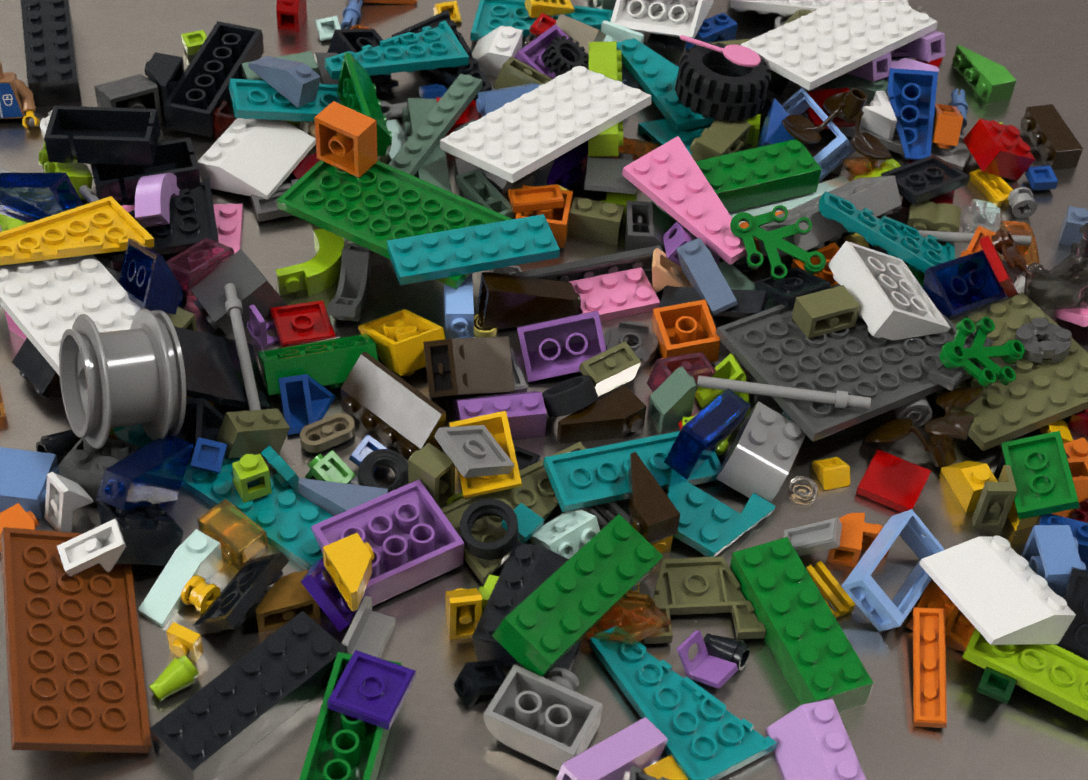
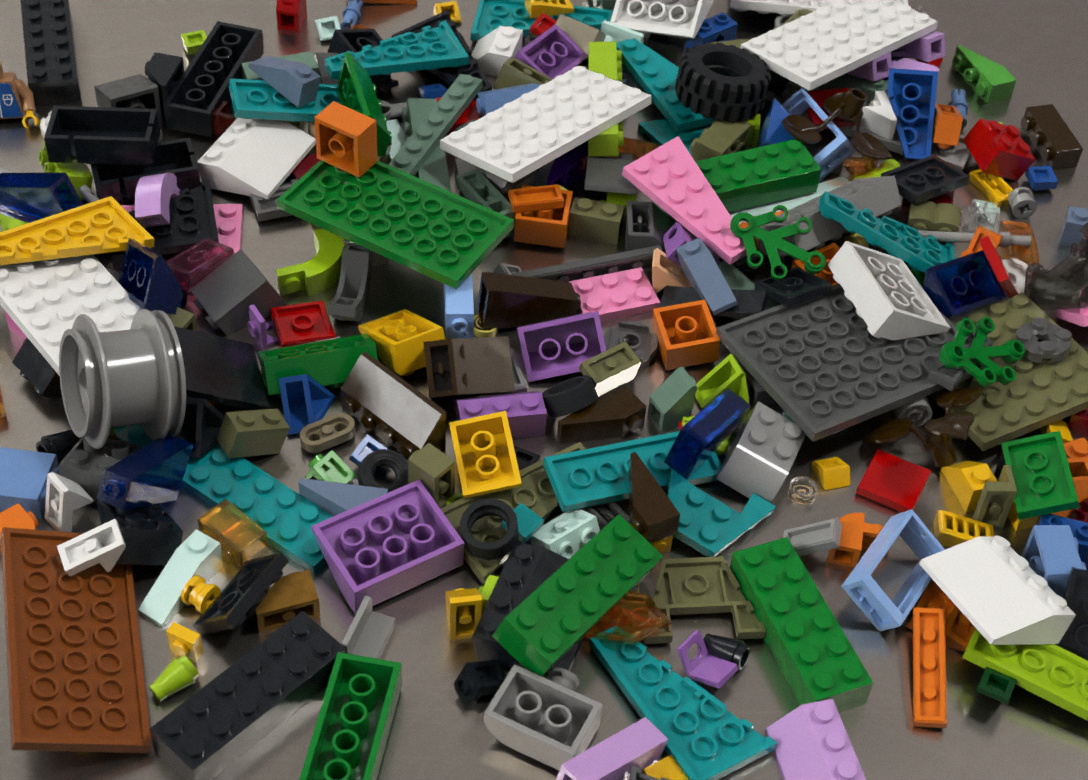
(208, 455): blue plate -> none
(234, 310): light grey bar -> none
(249, 469): lime brick -> none
(284, 474): teal plate -> none
(327, 595): dark purple wing -> none
(350, 567): yellow slope -> none
(371, 689): dark purple tile -> none
(472, 249): teal plate -> none
(474, 451): light grey plate -> none
(559, 50): black tyre -> none
(694, 364): clear pink slope -> none
(735, 53): bright pink piece -> none
(825, 311): olive brick -> none
(831, 590): yellow tile -> none
(839, 399): light grey bar -> none
(948, 524): none -> yellow slope
(1005, 245): reddish brown plate -> none

